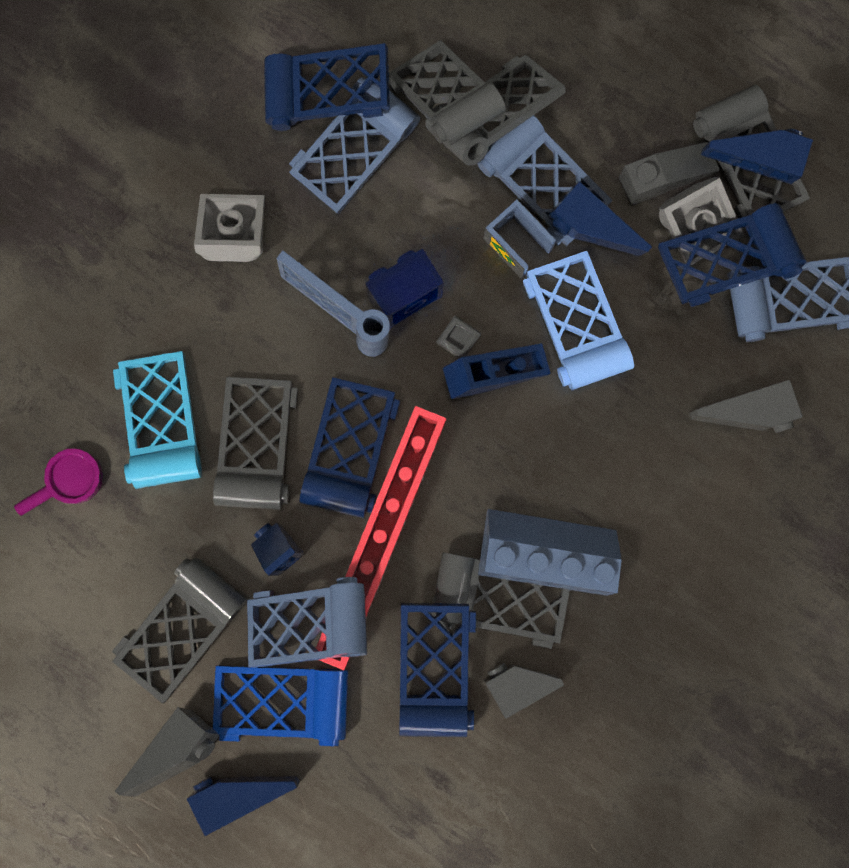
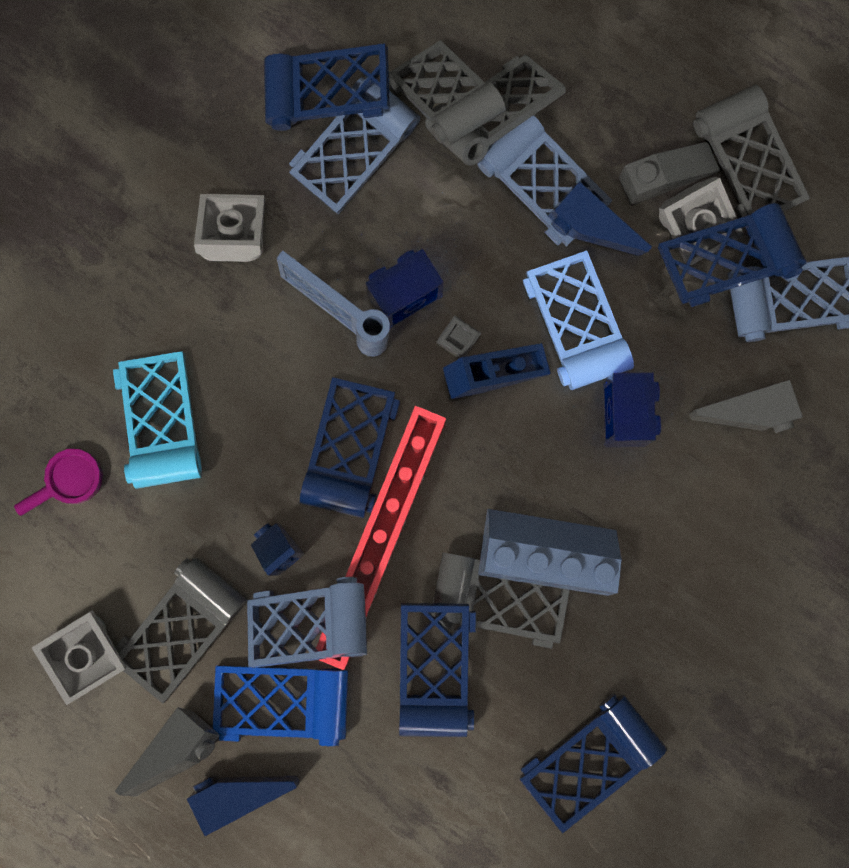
(79, 657): none -> light grey slope
(253, 486): dark grey piece -> none
(519, 687): dark grey slope -> none
(529, 224): sand blue piece -> none
(622, 729): none -> dark blue piece
(631, 410): none -> clear blue brick
(771, 154): dark blue slope -> none

